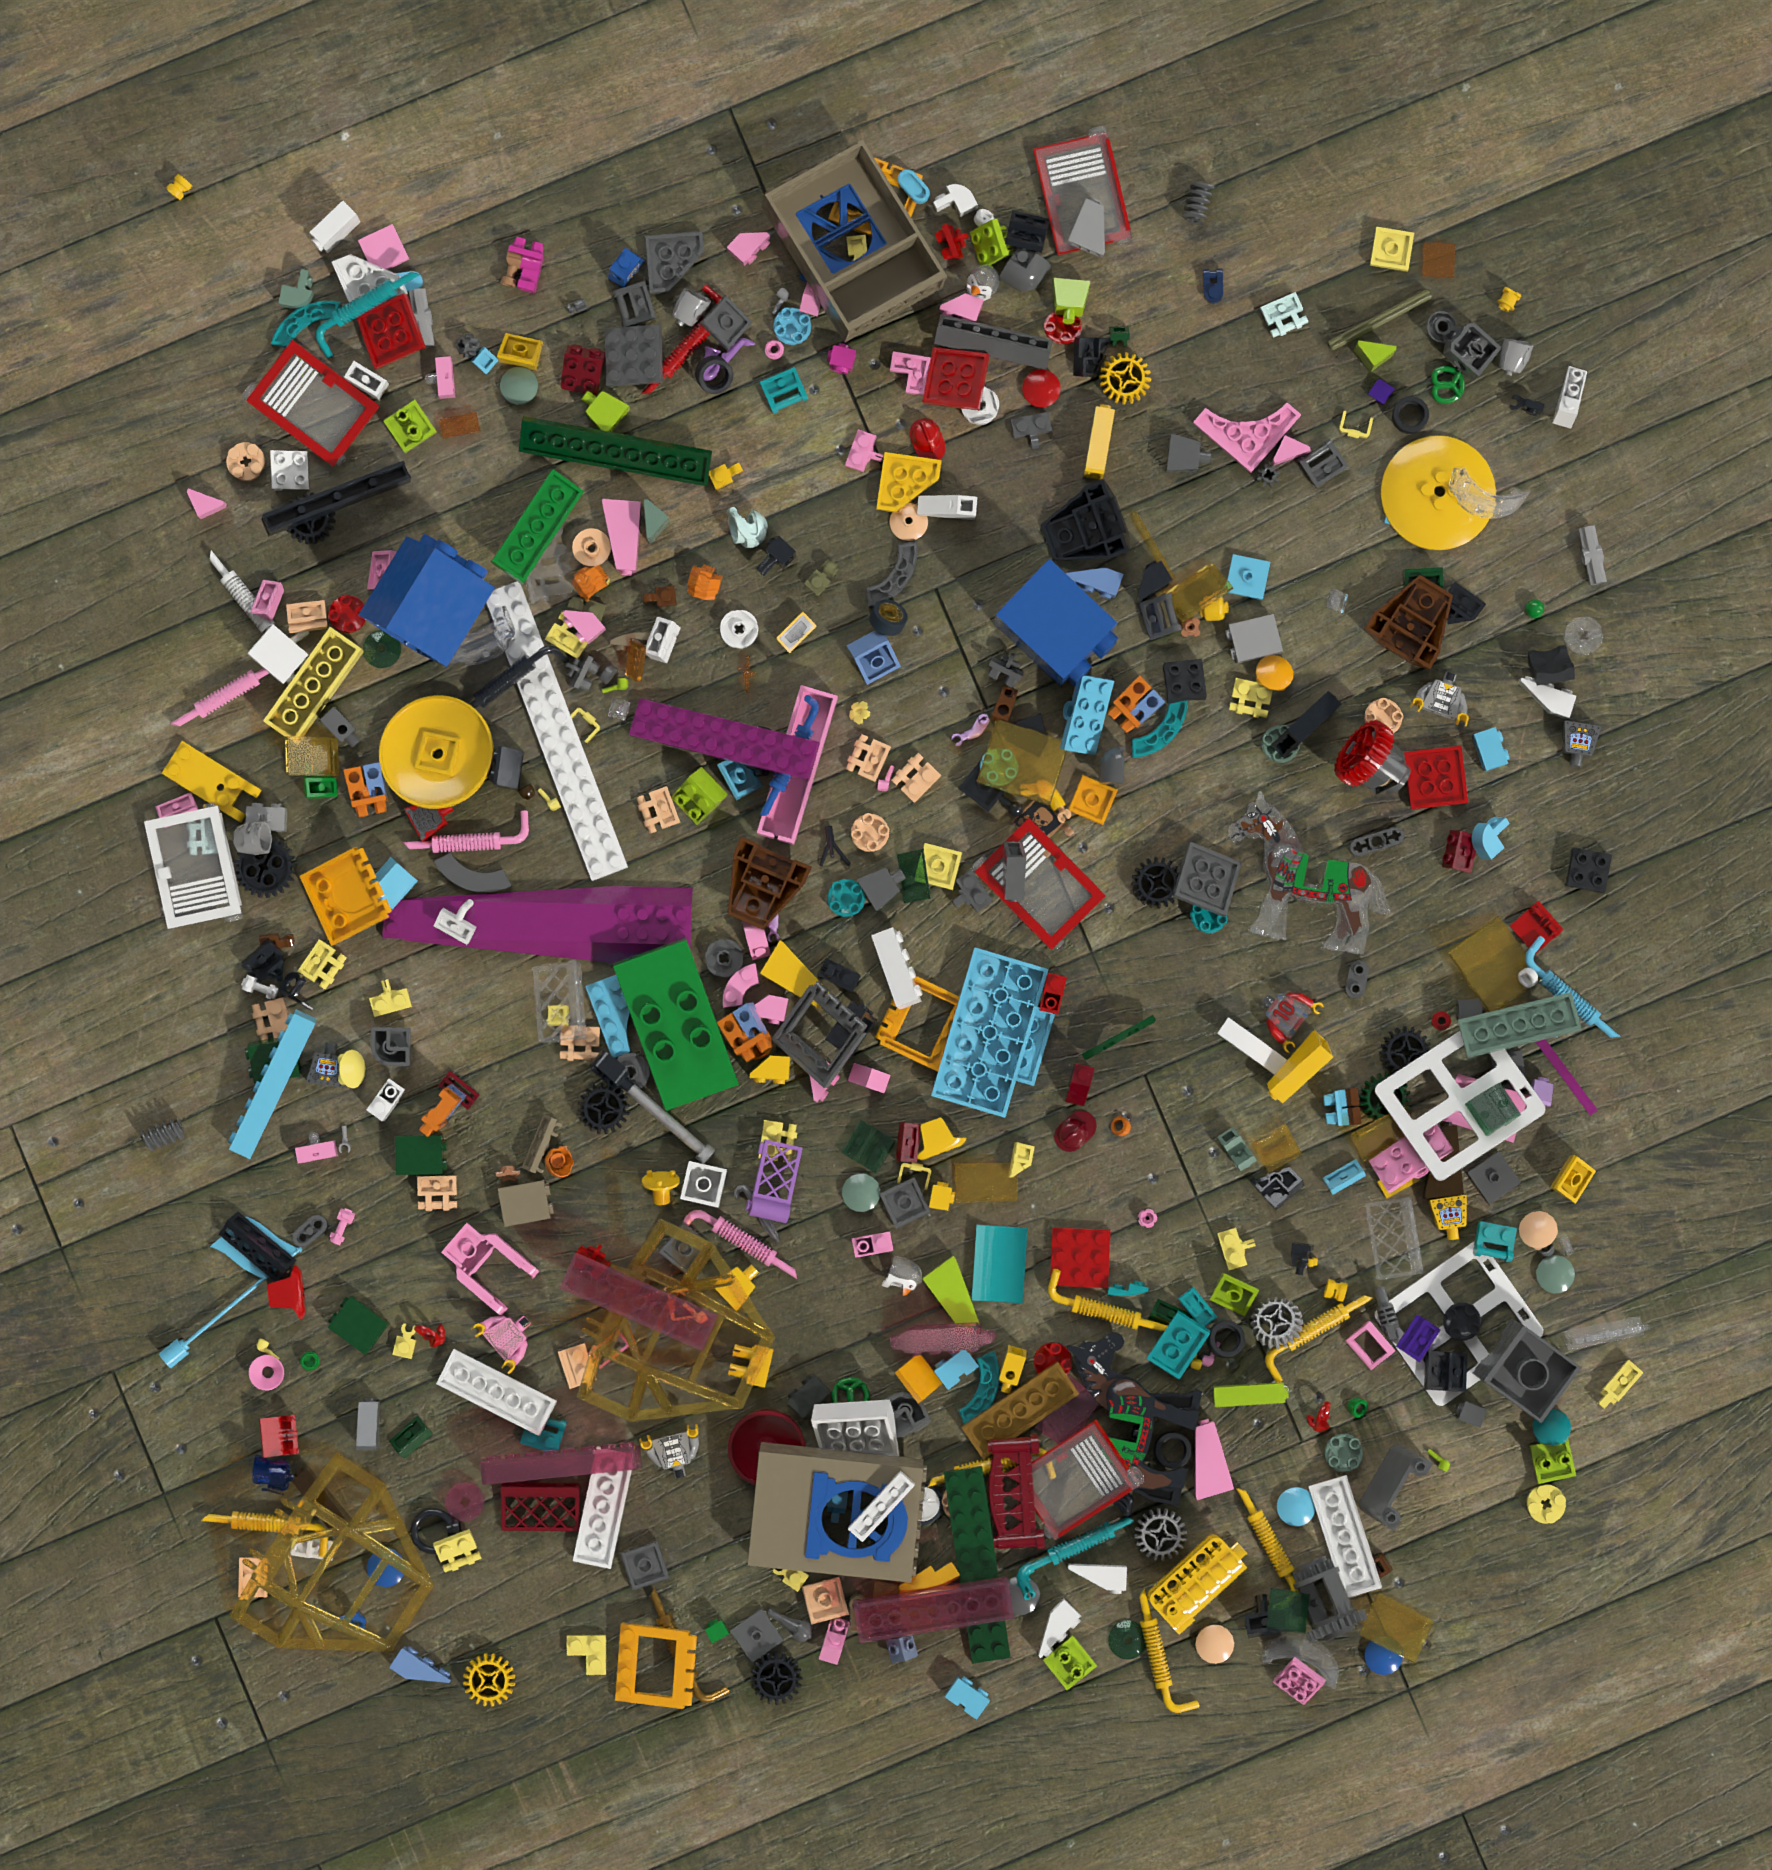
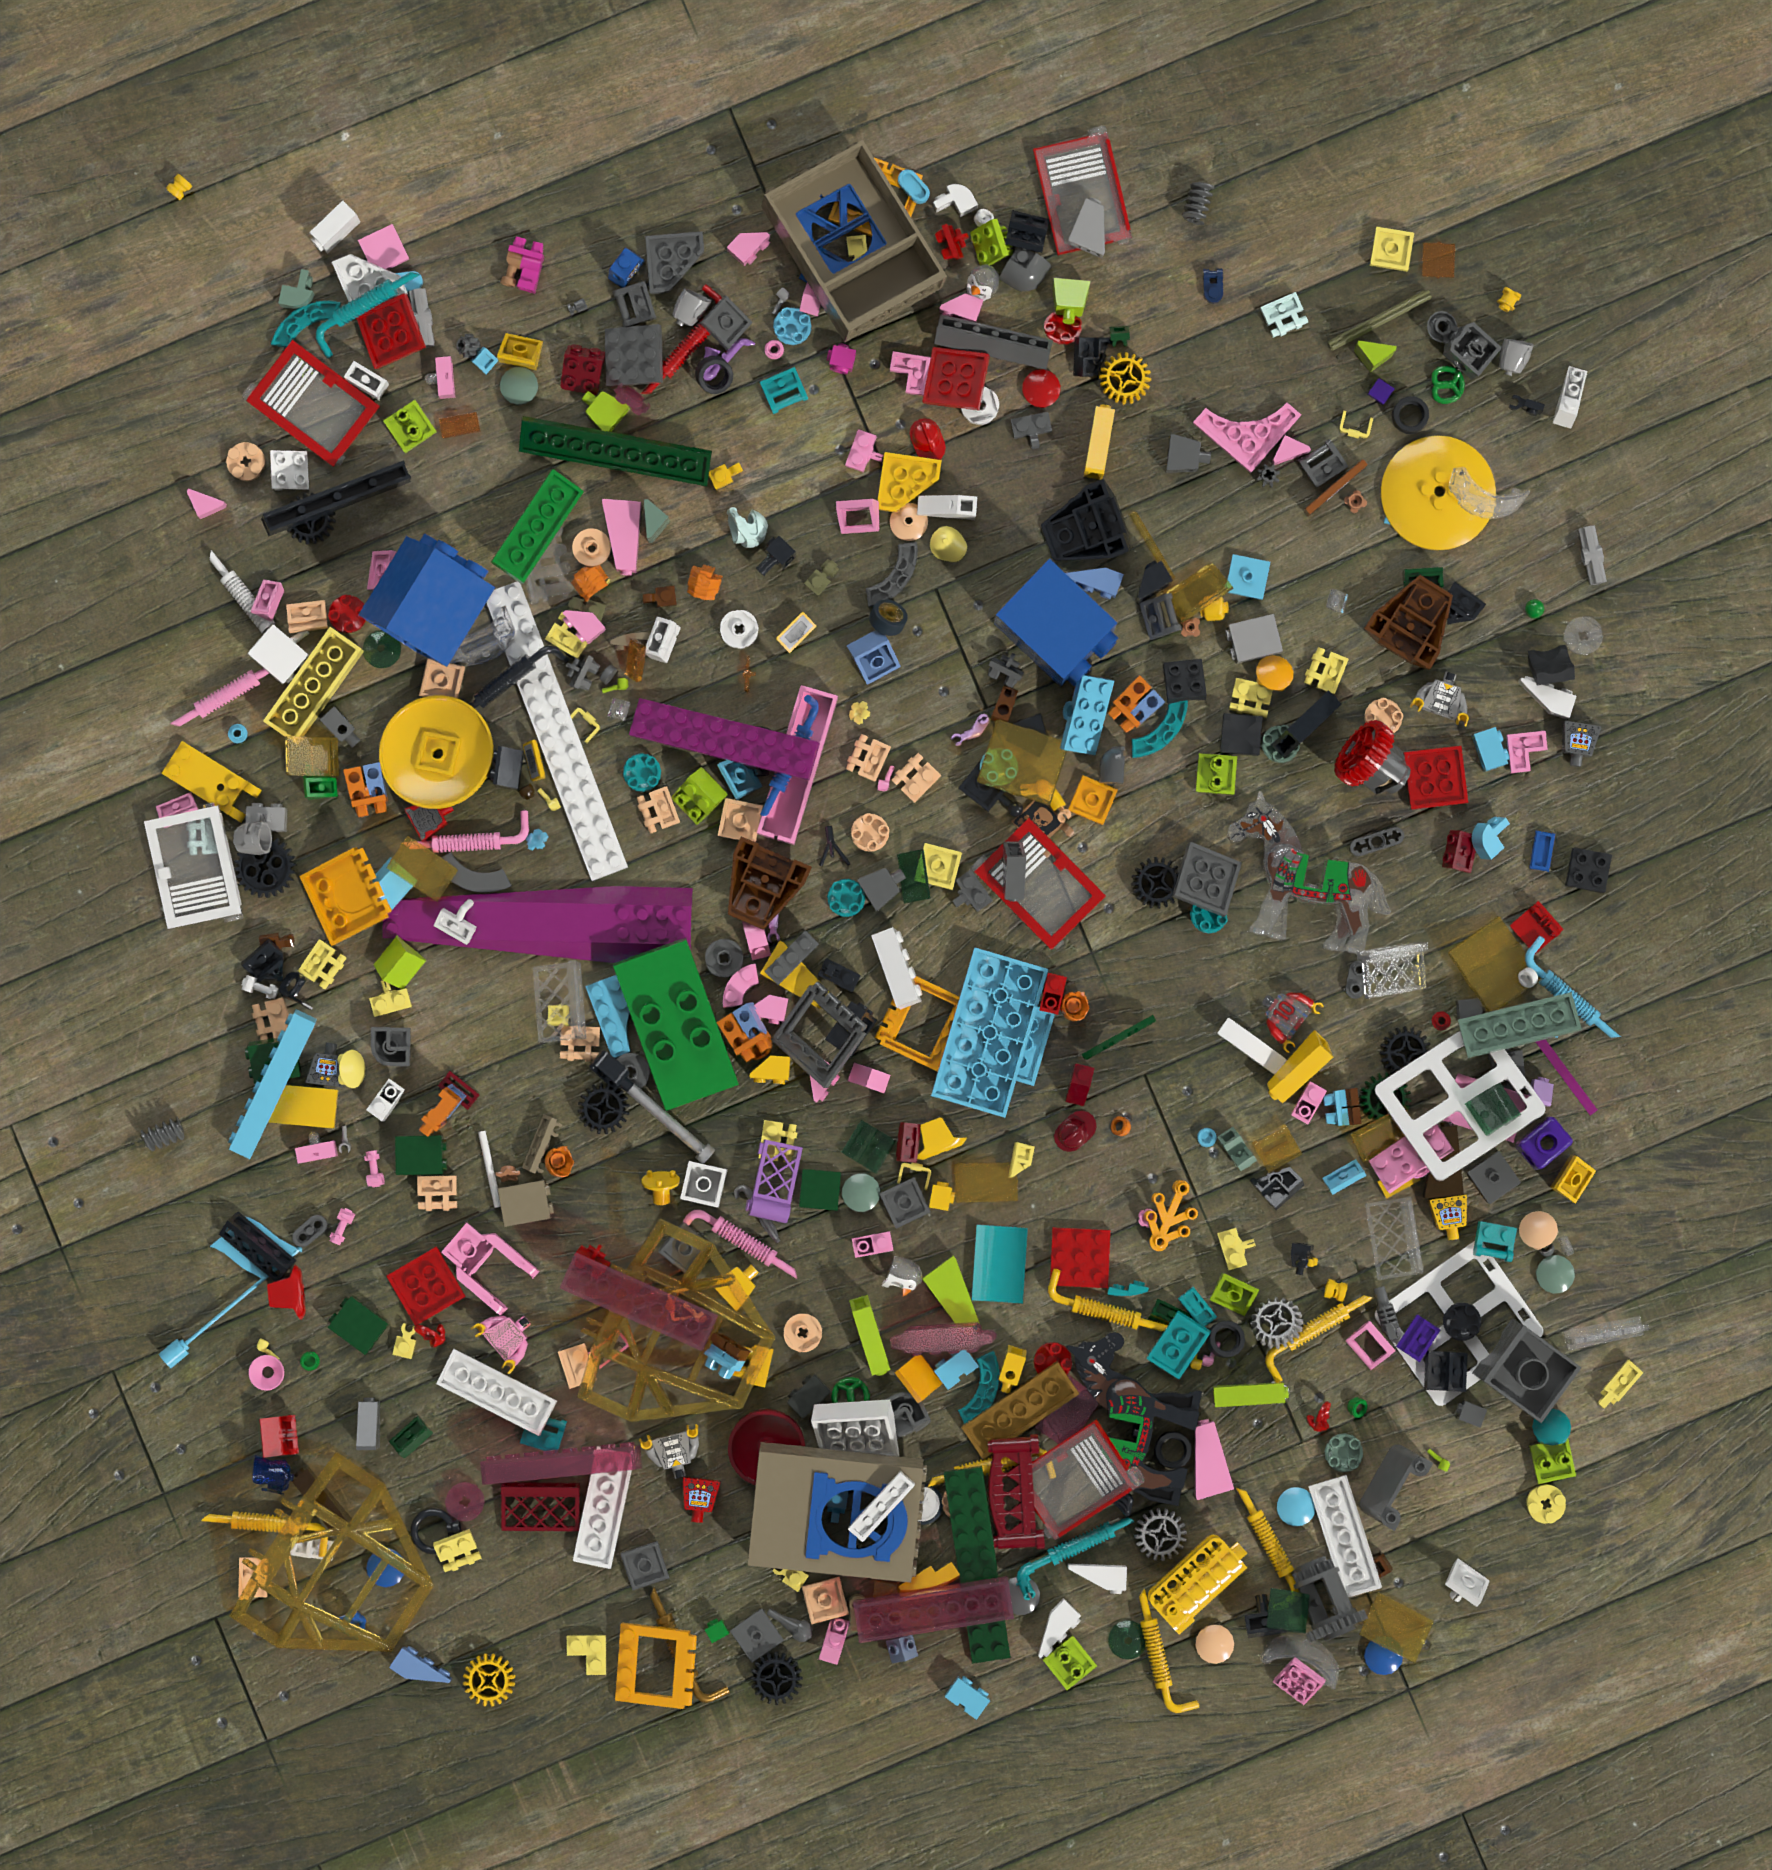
(242, 737): none -> medium azure plate
(306, 1107): none -> yellow slope
(375, 1179): none -> bright pink bar
(399, 963): none -> lime slope
(422, 868): none -> clear yellow piece
(426, 1286): none -> red plate
(441, 679): none -> light nougat plate
(489, 1168): none -> white bar
(534, 760): none -> slope
(536, 839): none -> medium azure plant
(632, 399): none -> clear pink plate
(642, 772): none -> teal dish
(699, 1496): none -> torso
(726, 1353): none -> hips
(740, 820): none -> light nougat plate
(791, 957): none -> dark grey plate
(800, 1343): none -> light nougat plate
(820, 1189): none -> dark green tile
(854, 505): none -> bright pink tile
(869, 1335): none -> lime slope
(948, 544): none -> light yellow hat
(1074, 1006): none -> orange hair
(1168, 1218): none -> light orange plant
(1206, 1137): none -> medium azure tile
(1216, 774): none -> lime plate
(1241, 734): none -> black brick
(1308, 1102): none -> bright pink slope
(1331, 674): none -> light yellow plate
(1335, 487): none -> dark orange tile
(1361, 502): none -> nougat plate
(1388, 953): none -> clear fence
(1466, 1583): none -> white tile
(1519, 747): none -> bright pink plate
(1530, 1146): none -> dark purple piece
(1542, 851): none -> blue tile

